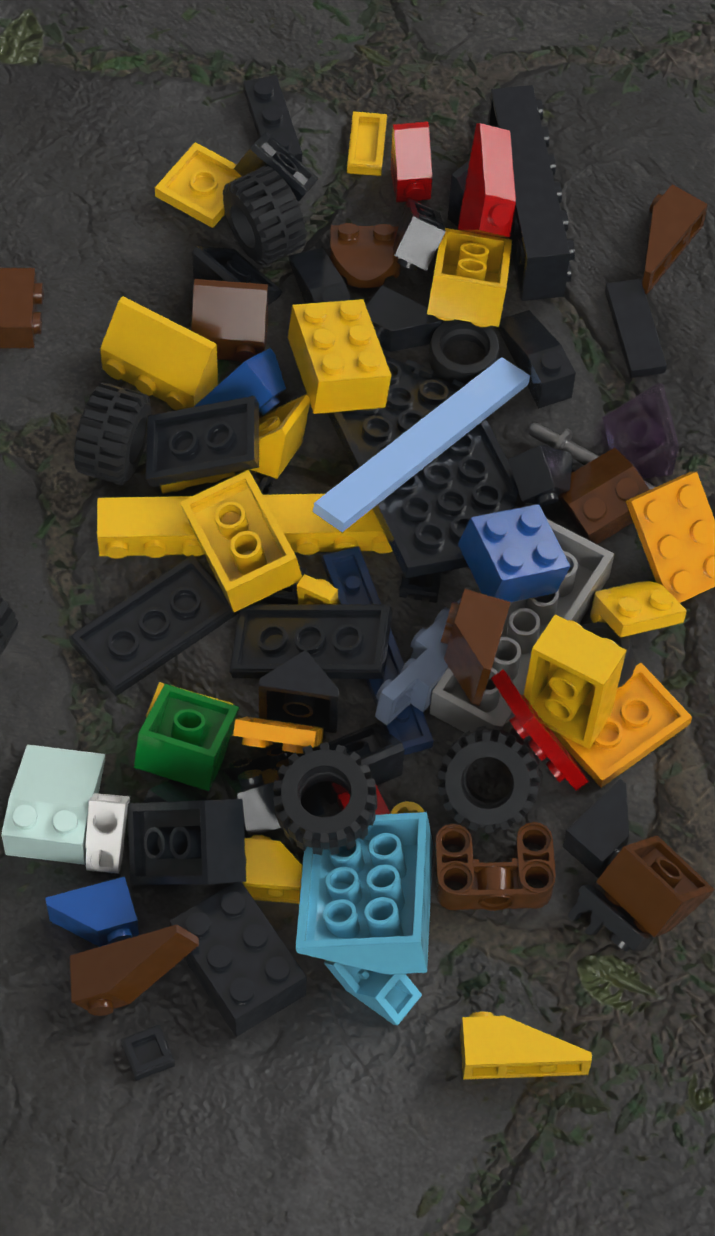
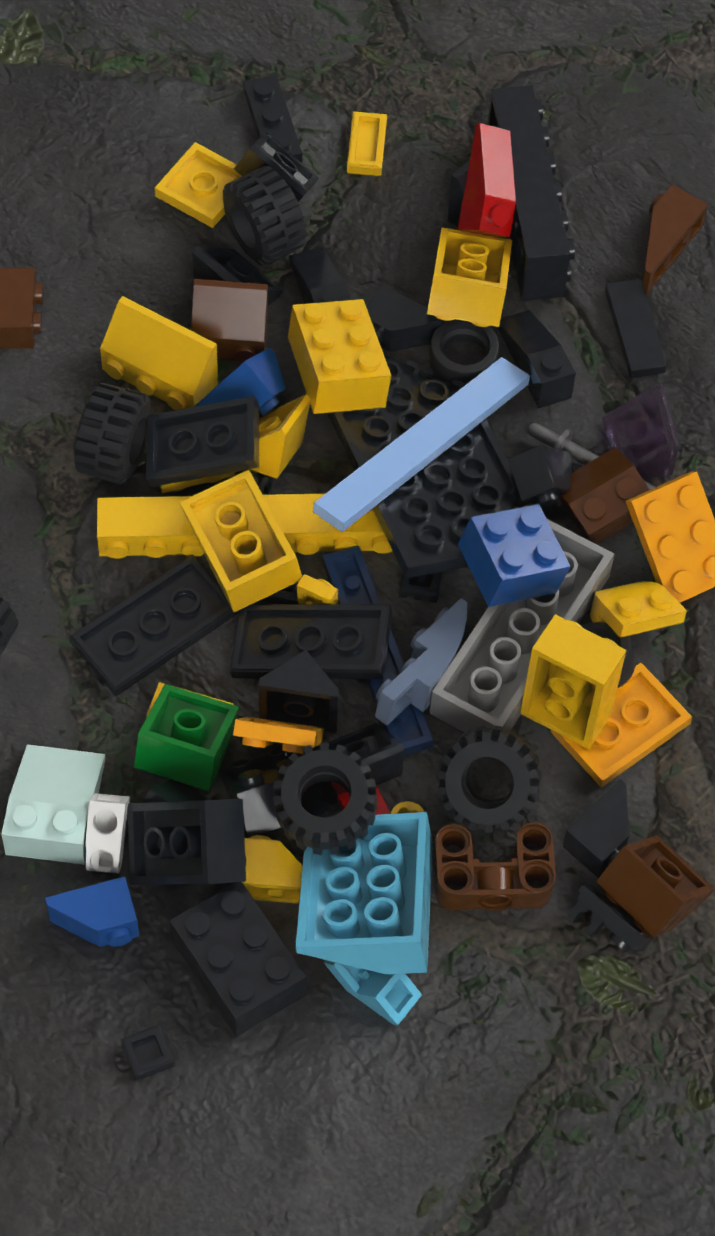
(126, 969): reddish brown slope -> none
(364, 253): reddish brown slope -> none
(411, 161): slope -> none
(418, 235): slope -> none
(473, 639): reddish brown slope -> none
(511, 1049): yellow slope -> none
(543, 740): red wing -> none

